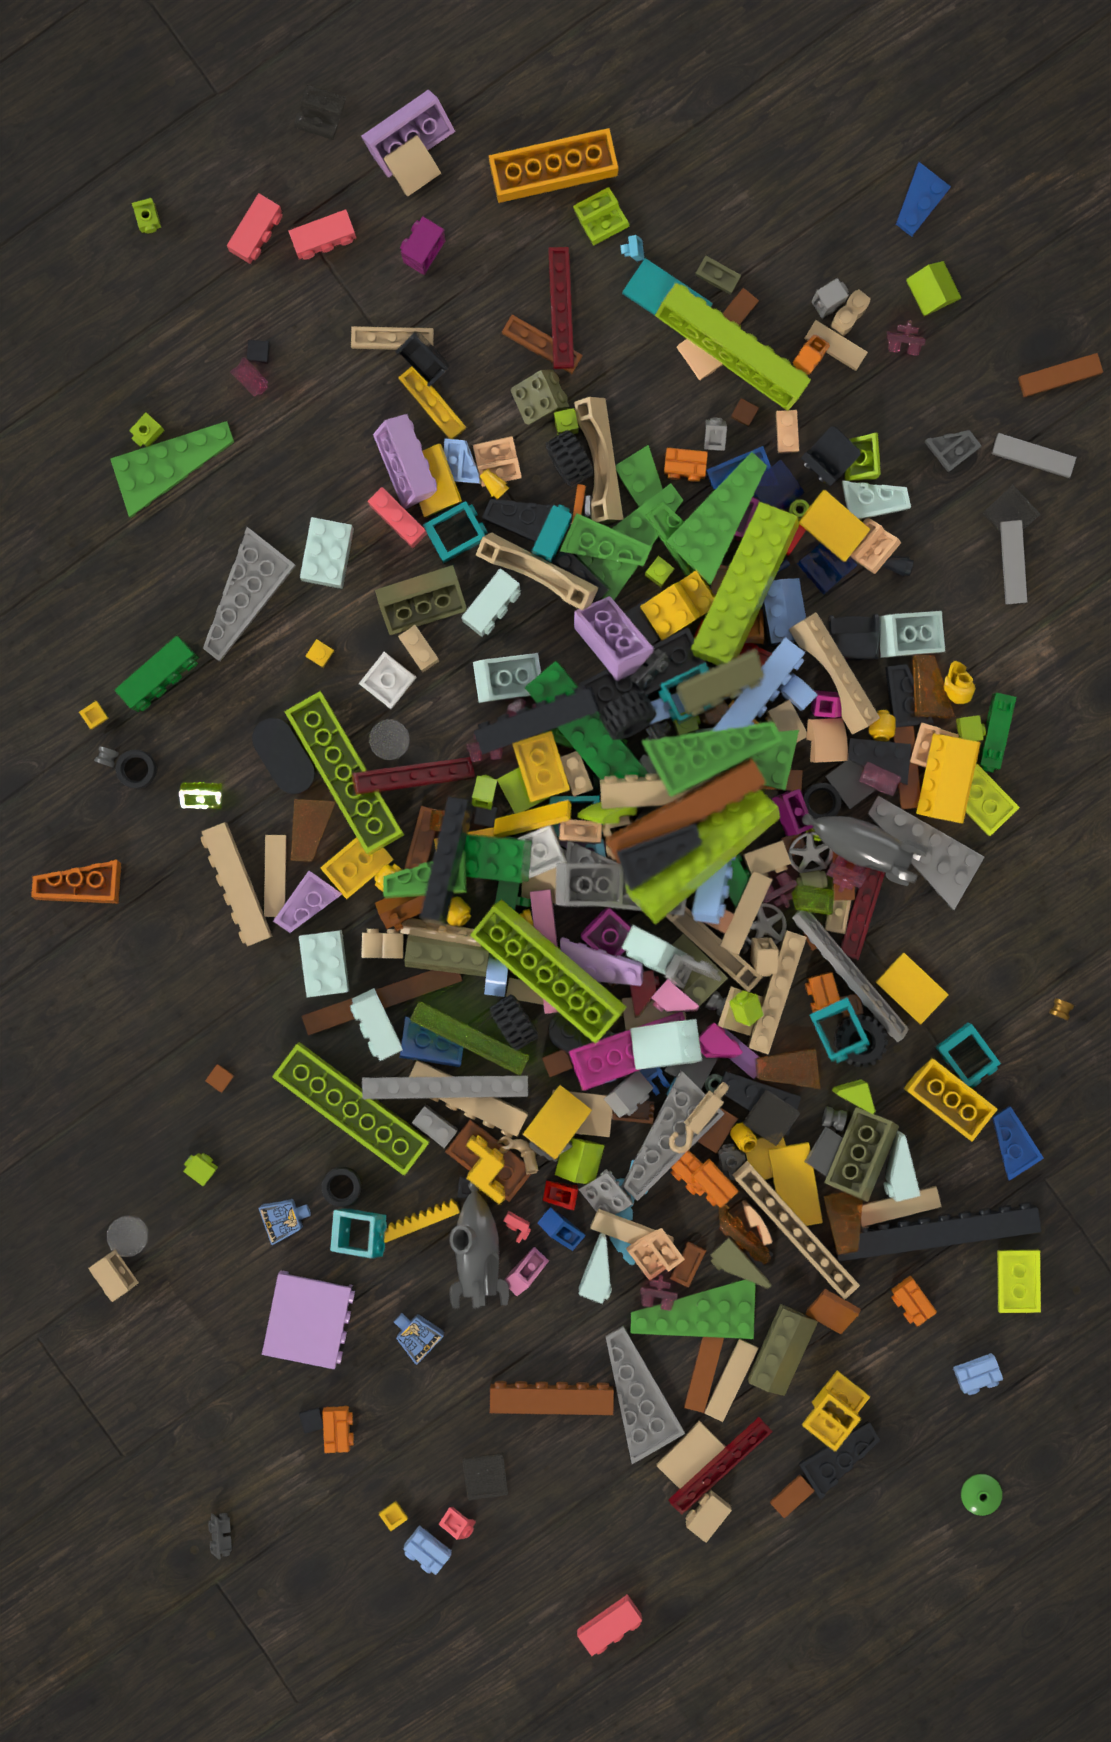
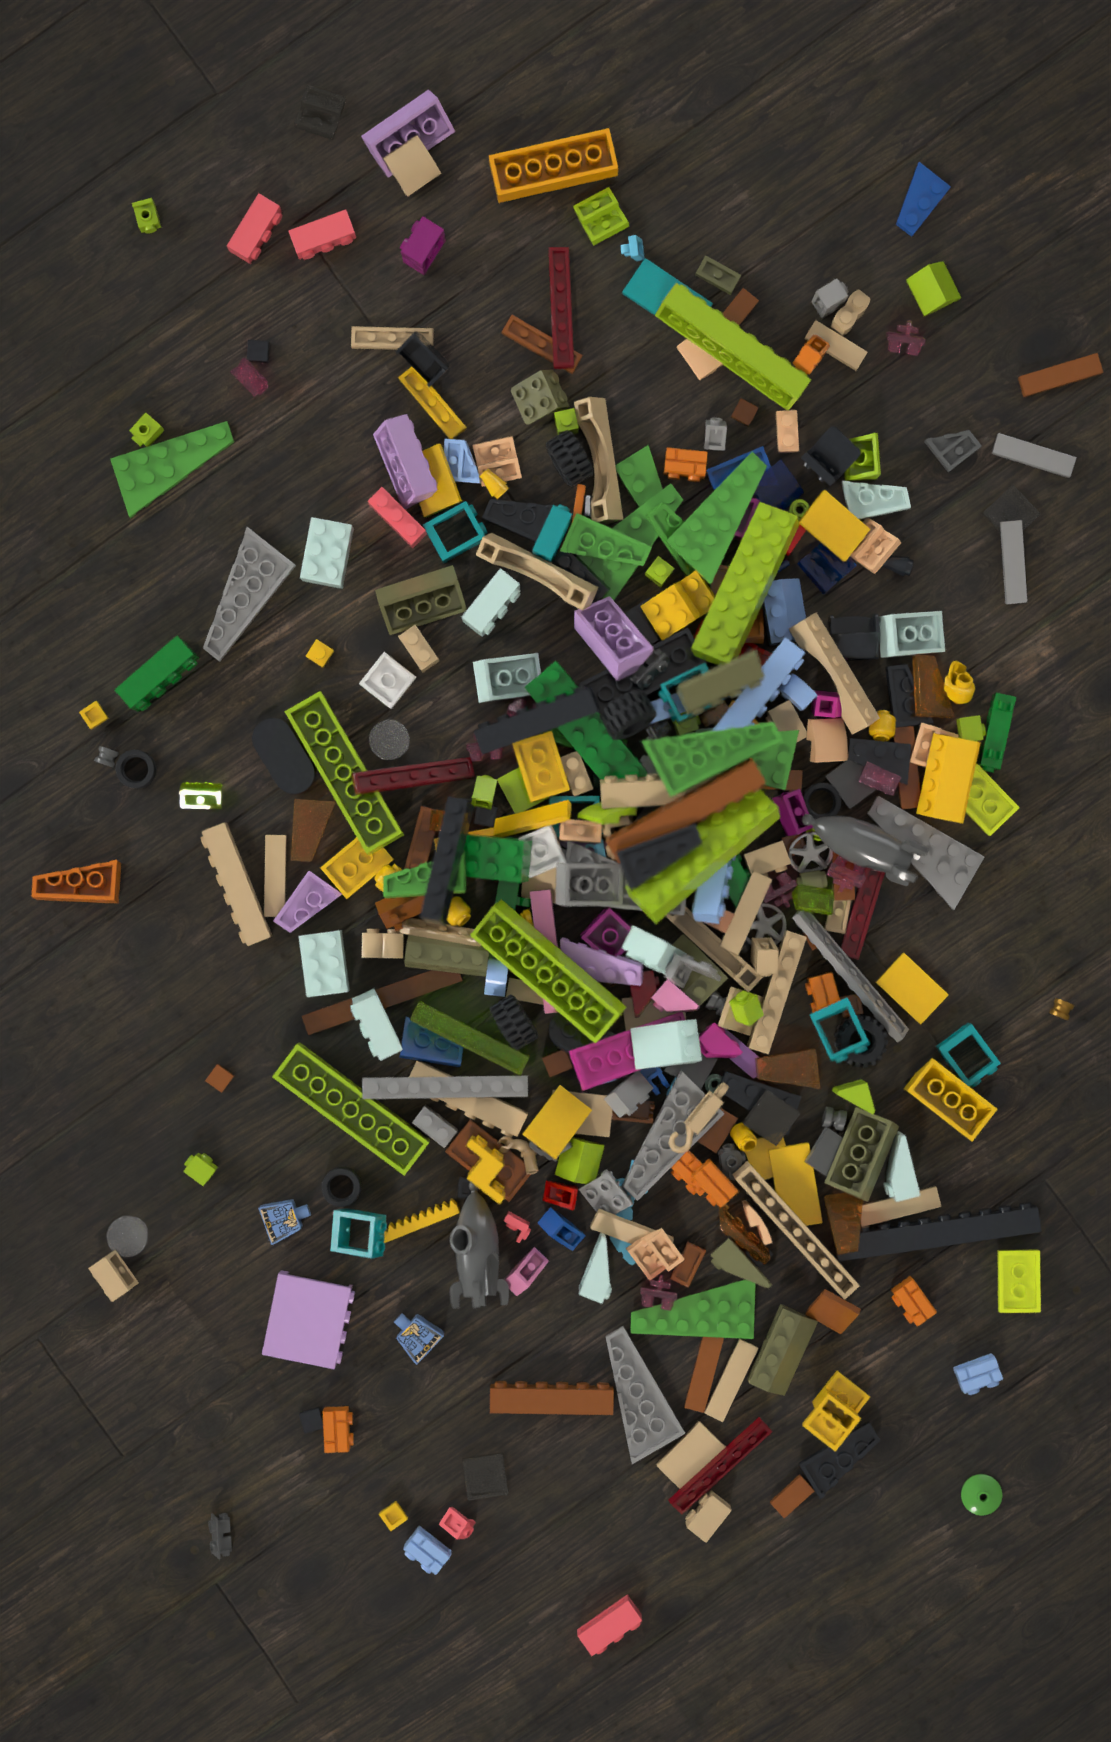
(1015, 1143): blue wing -> none

